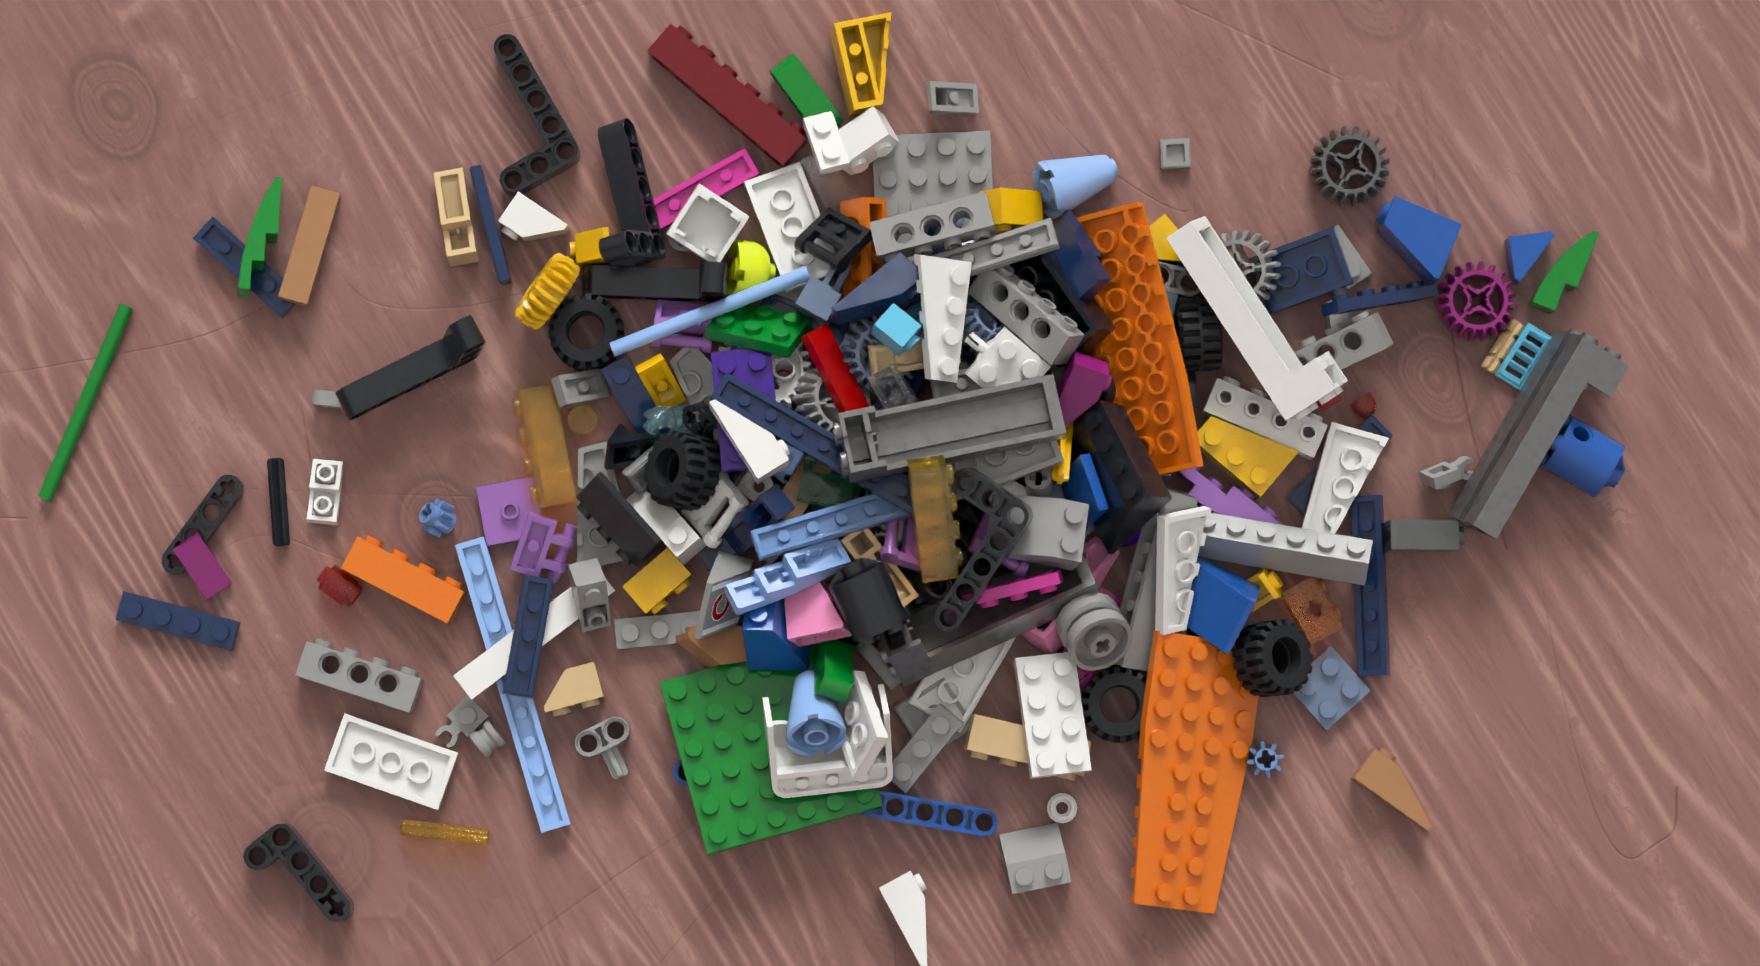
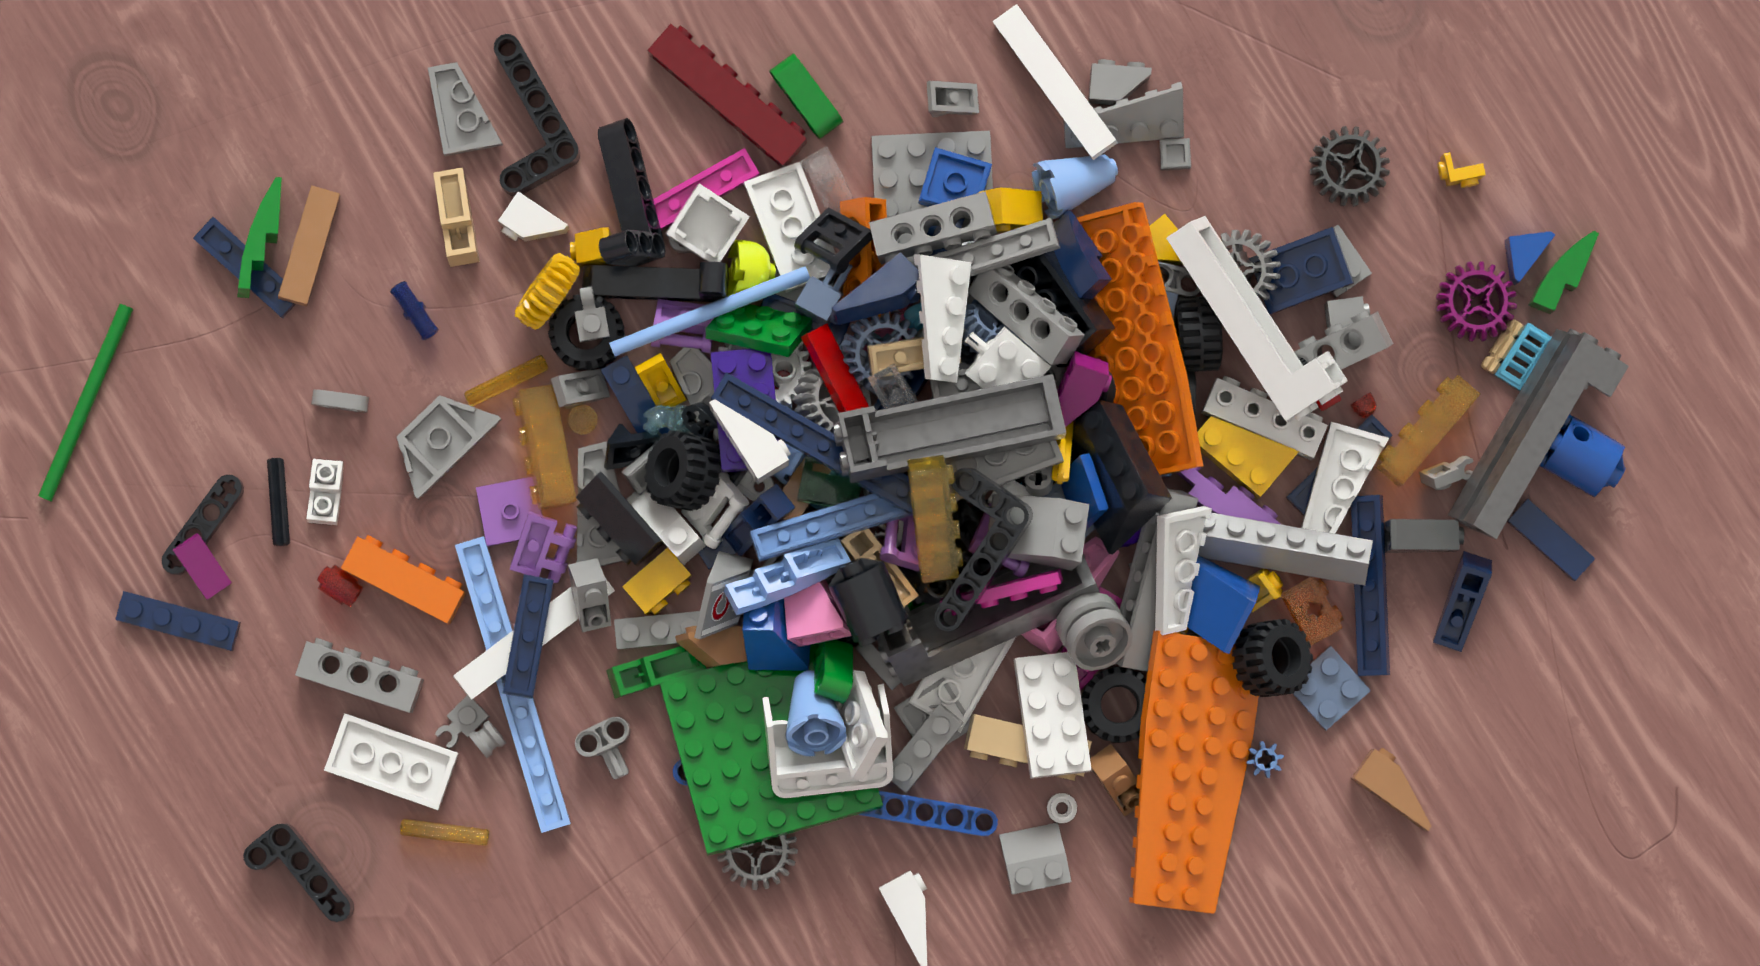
(414, 310): none -> clear blue pin
(437, 517): medium blue gear -> none
(441, 439): none -> light grey wing
(457, 347): black beam -> none
(458, 112): none -> light grey wing
(490, 225): dark blue tile -> none
(506, 380): none -> clear yellow axle
(575, 687): tan slope -> none
(591, 321): none -> light grey plate
(651, 671): none -> green slope
(755, 874): none -> light grey gear
(826, 143): white plate -> none
(860, 58): yellow wedge -> none
(867, 139): white brick -> none
(897, 330): medium azure brick -> none
(953, 177): none -> blue tile
(1055, 82): none -> white tile
(1115, 82): none -> light grey slope
(1116, 779): none -> medium nougat slope
(1142, 119): none -> light grey wing
(1369, 300): dark blue plate -> none
(1417, 236): blue slope -> none
(1428, 430): none -> clear yellow brick
(1463, 600): none -> dark blue slope
(1465, 176): none -> yellow bracket
(1550, 540): none -> dark blue tile

